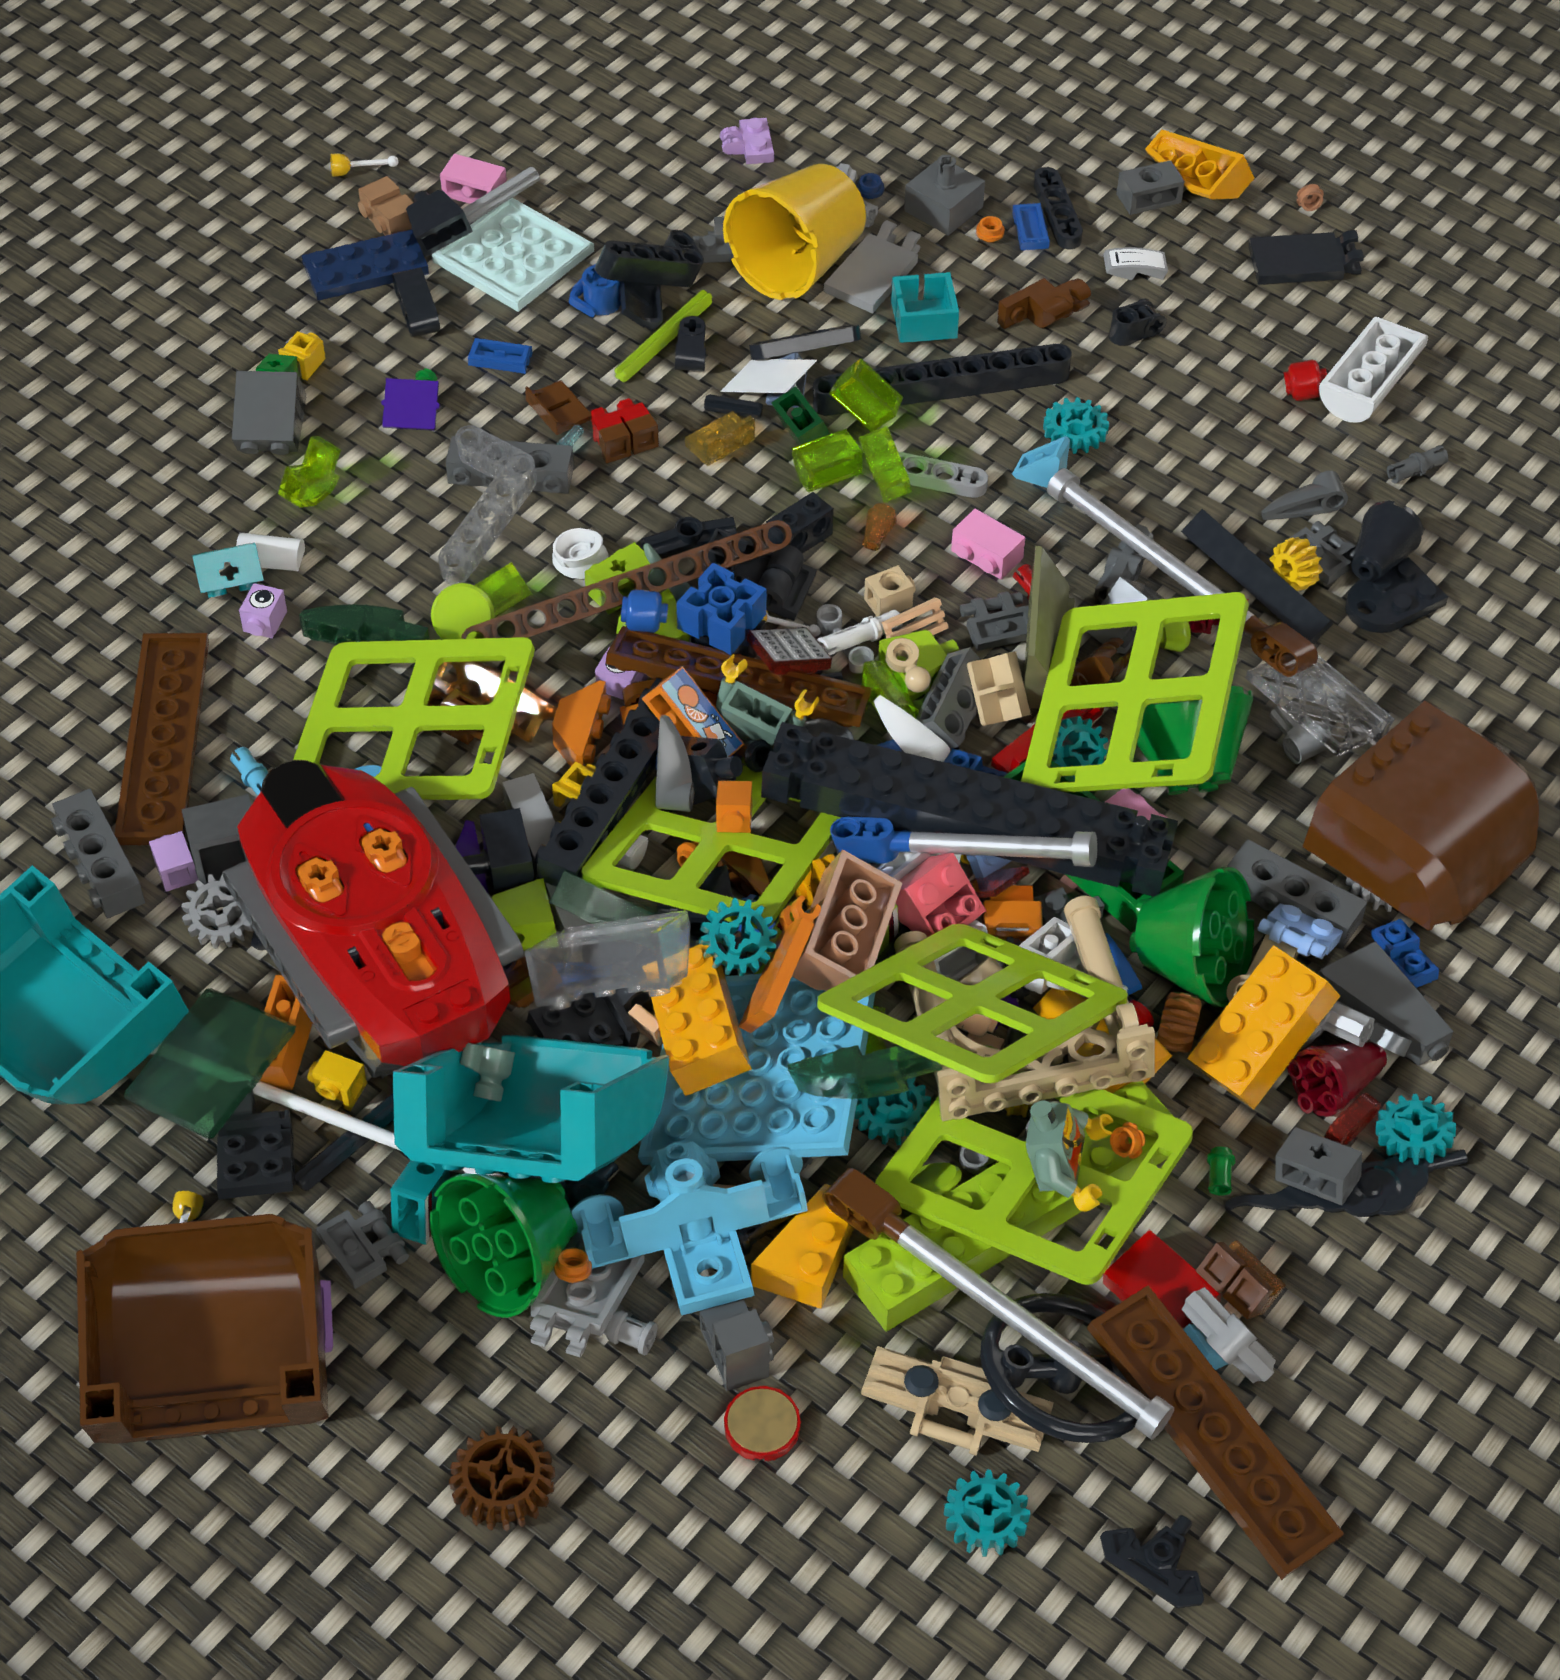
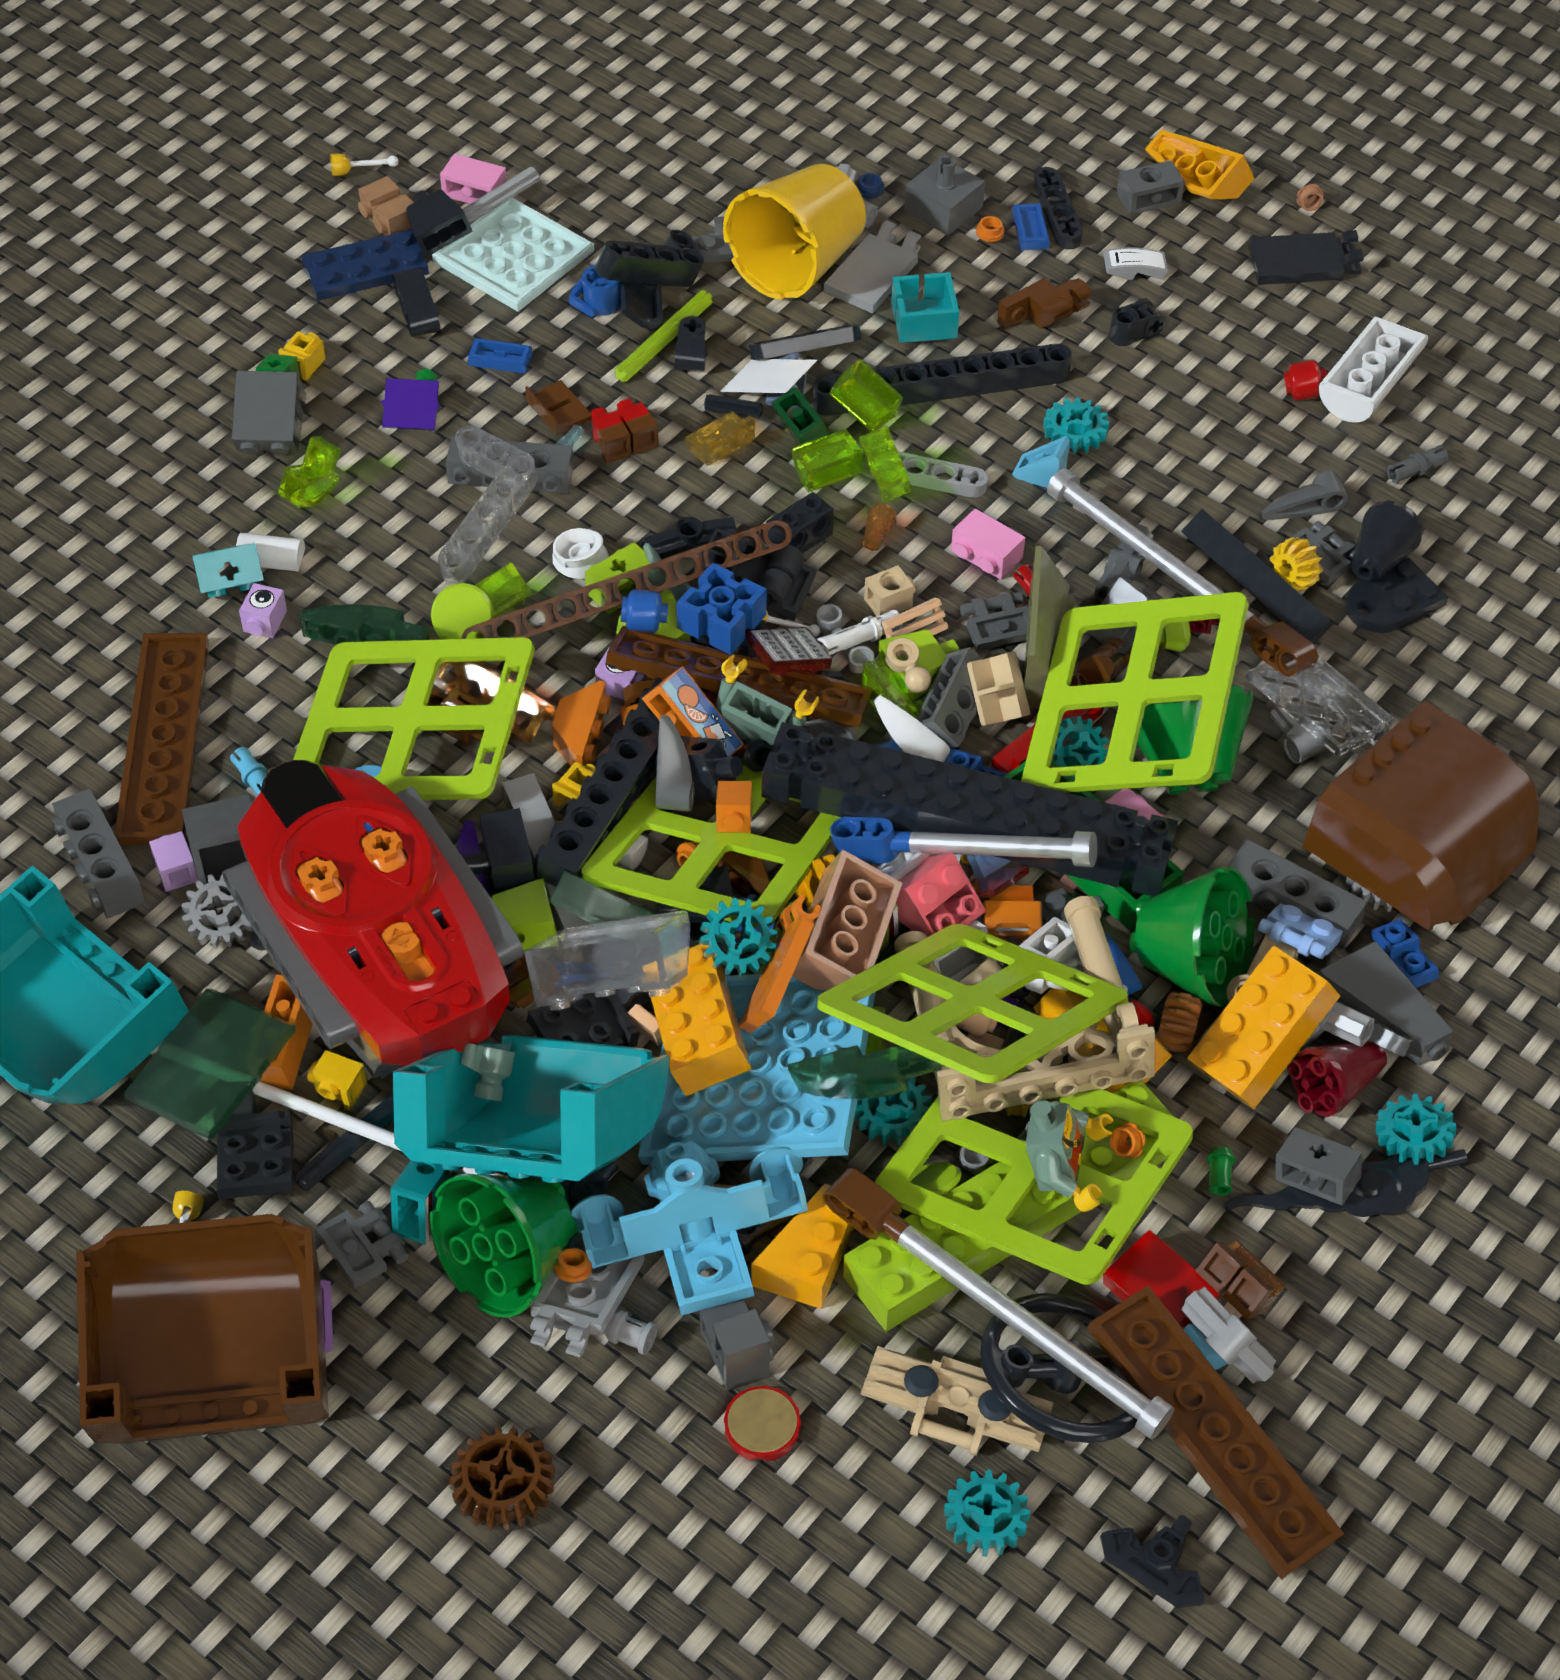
(749, 139): lavender hinge -> none
(1353, 1119): clear red beam -> none

